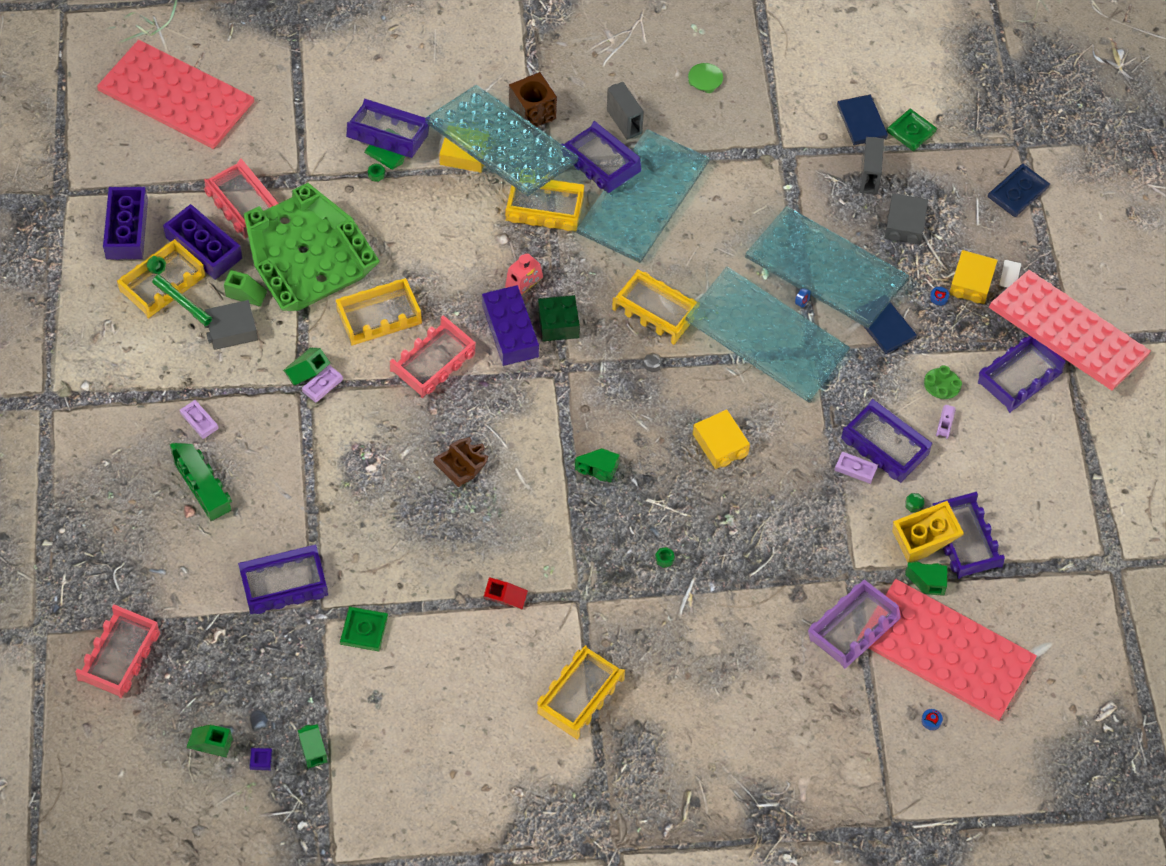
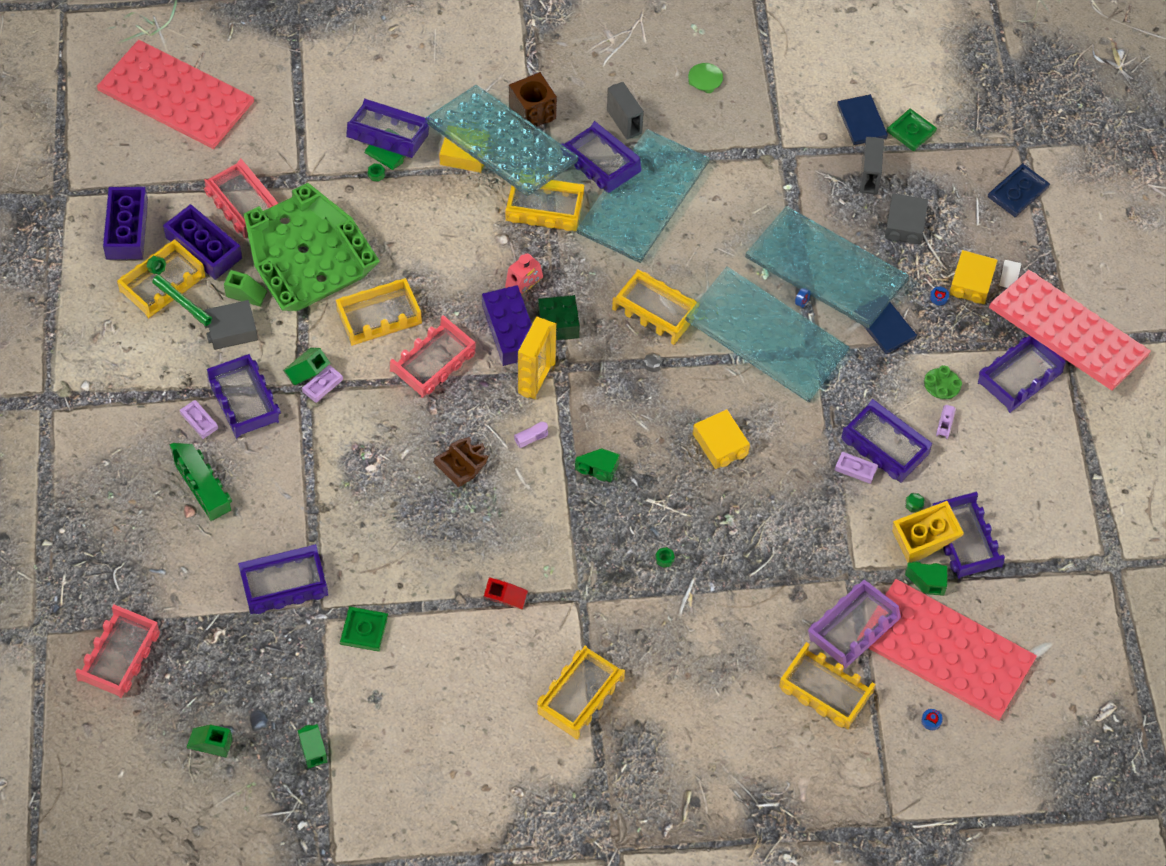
(243, 395): none -> window
(261, 759): dark purple tile -> none
(531, 434): none -> lavender bar
(536, 357): none -> yellow window
(825, 687): none -> window

